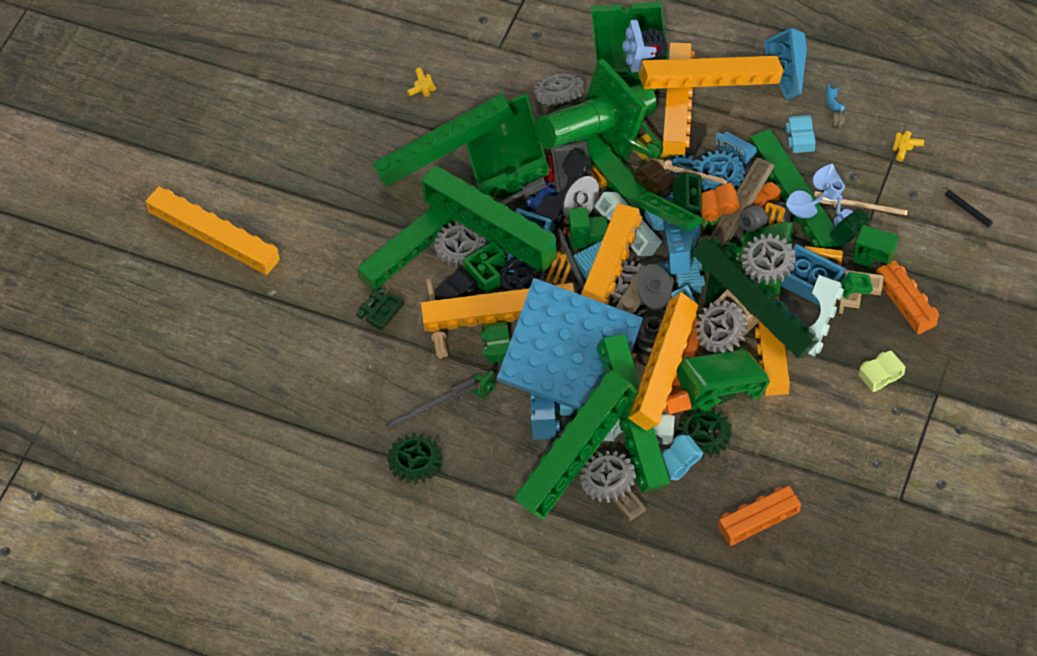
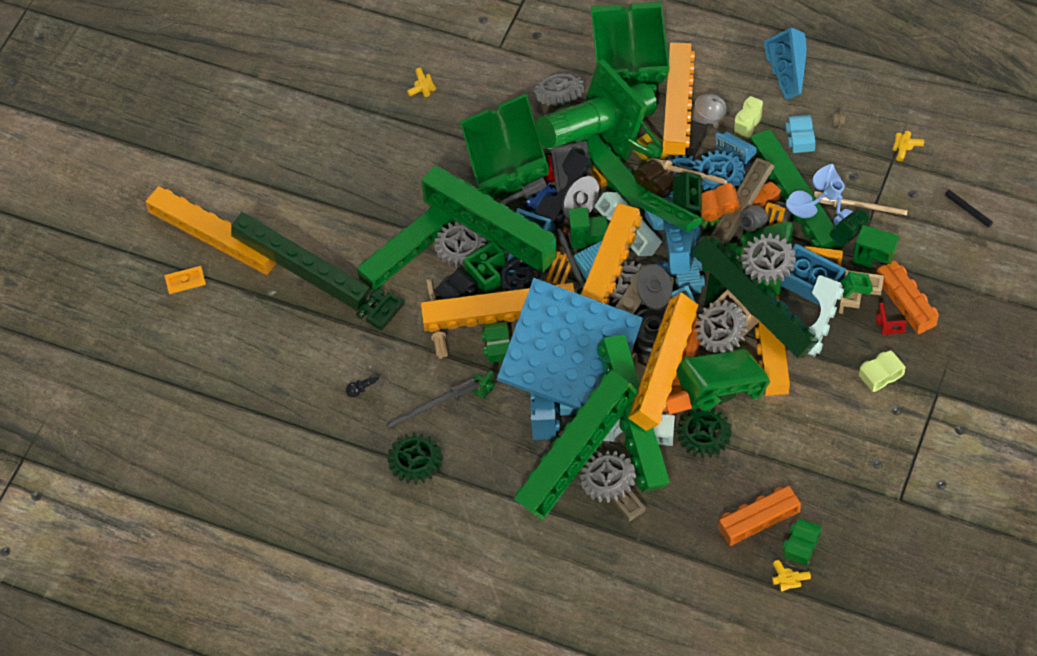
(185, 279): none -> light orange plate
(299, 261): none -> dark green brick
(355, 388): none -> black bar
(444, 139): green brick -> none
(643, 45): light blue plate -> none
(681, 456): medium azure brick -> none
(709, 109): none -> light grey helmet
(710, 72): light orange brick -> none
(748, 118): none -> yellowish green brick
(787, 578): none -> yellow piece
(802, 541): none -> green brick
(832, 103): dark azure piece -> none
(886, 326): none -> red bracket

